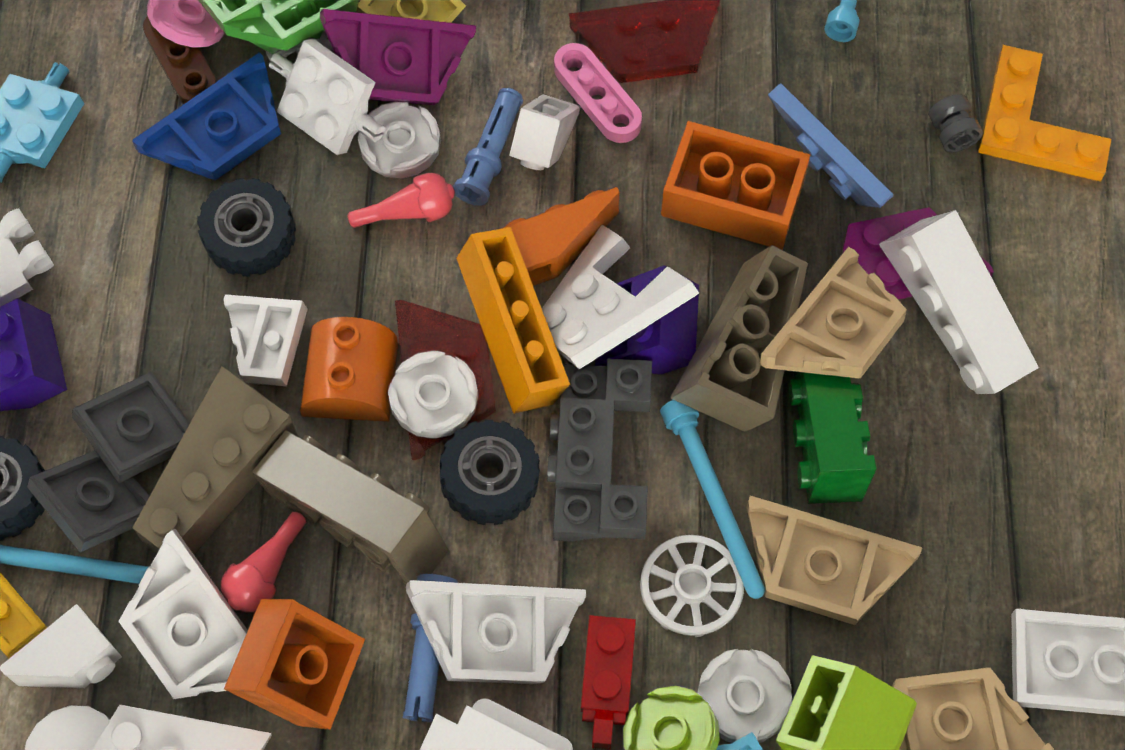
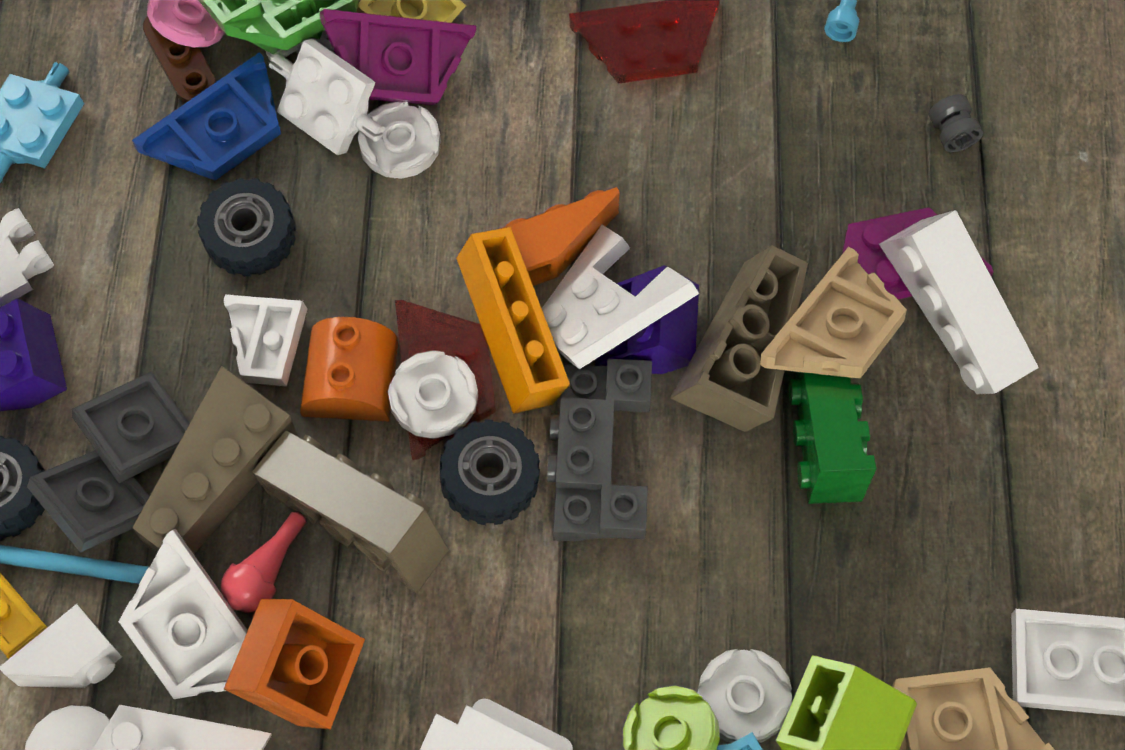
(423, 667): medium blue pin -> none
(424, 198): coral piece -> none
(484, 160): medium blue pin -> none
(494, 629): white wing -> none
(543, 131): white slope -> none
(596, 80): bright pink plate -> none
(607, 676): red hinge -> none
(683, 422): medium azure piece -> none
(691, 586): white wheel -> none
(734, 185): orange brick -> none
(823, 561): tan wing -> none
(847, 173): medium blue wing -> none
(1016, 138): light orange plate -> none

